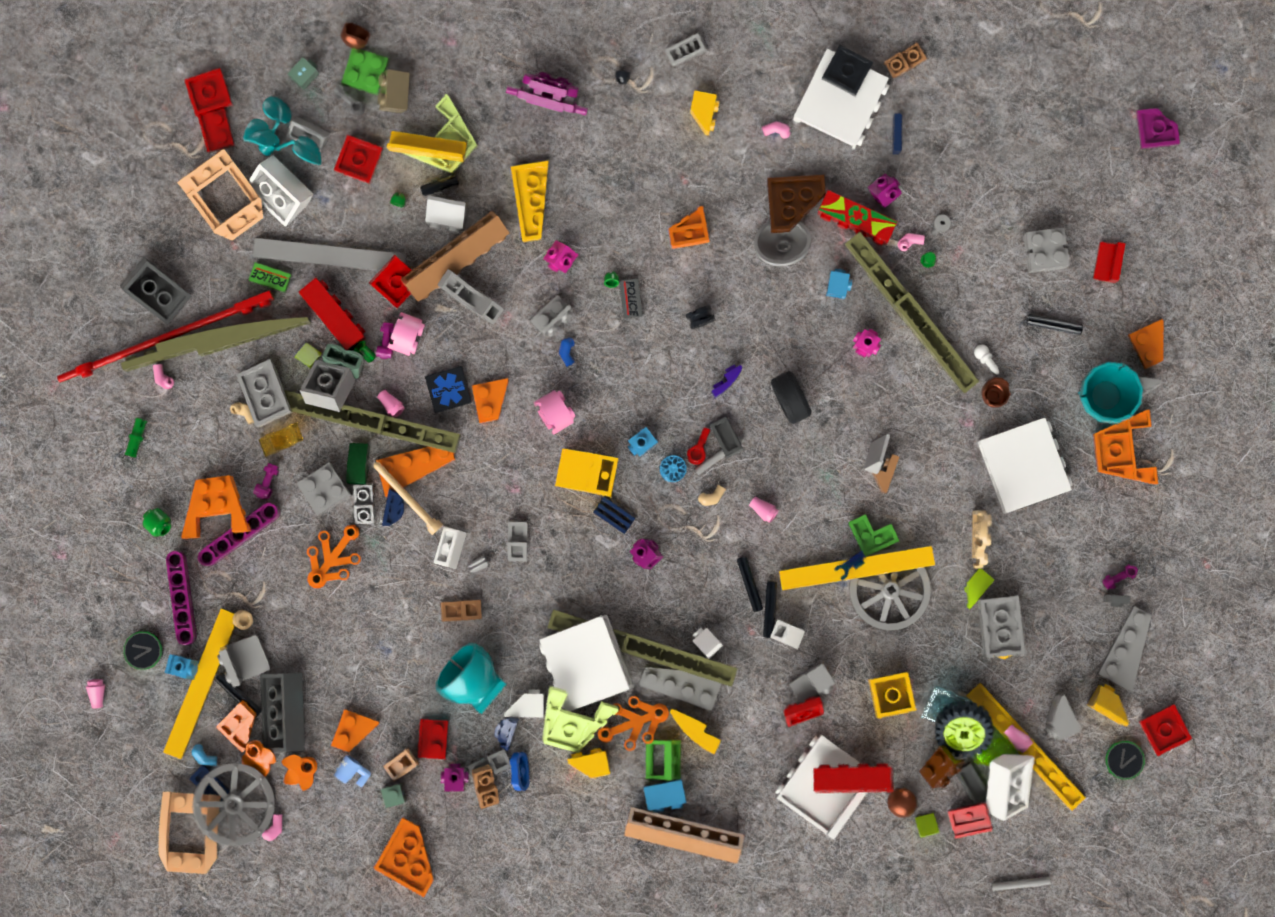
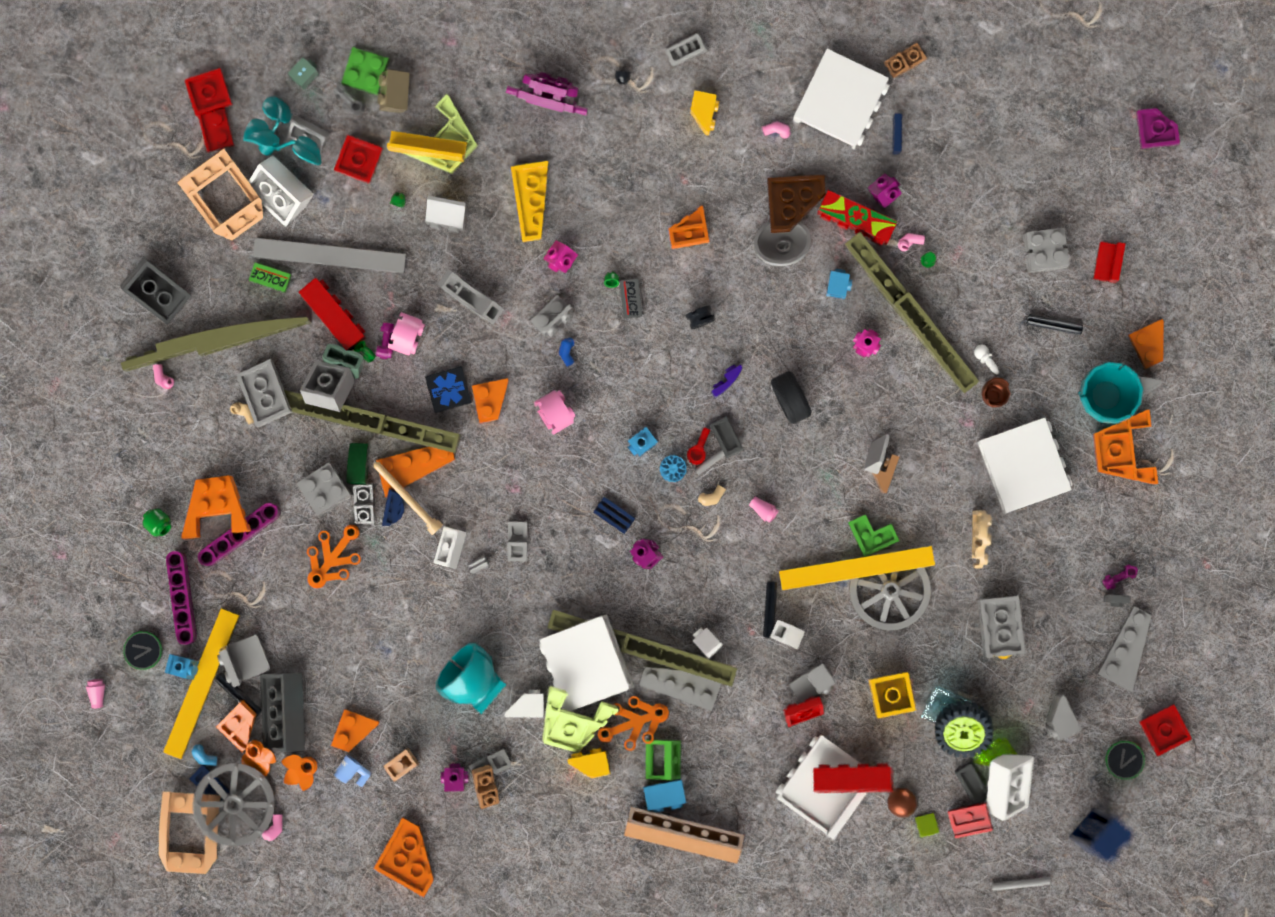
(135, 437): green pin -> none
(242, 619): tan tile -> none
(244, 307): red bar -> none
(263, 491): magenta bar -> none
(281, 439): clear yellow slope -> none
(308, 355): lime slope -> none
(354, 35): copper hair -> none
(389, 281): red plate -> none
(391, 404): bright pink cone -> none
(393, 795): sand green brick -> none
(433, 739): red plate -> none
(439, 185): black axle -> none
(455, 255): medium nougat brick -> none
(461, 610): medium nougat slope -> none
(505, 731): tile -> none
(520, 771): blue plate -> none
(587, 472): yellow slope -> none
(695, 731): yellow slope -> none
(749, 584): black axle -> none
(847, 70): black tile -> none
(856, 562): plate -> none
(937, 225): light grey piece -> none
(941, 768): reddish brown bracket -> none
(977, 586): lime slope -> none
(1018, 738): bright pink cone -> none
(1042, 763): yellow tile -> none
(1102, 835): none -> dark blue brick
(1108, 704): yellow slope -> none

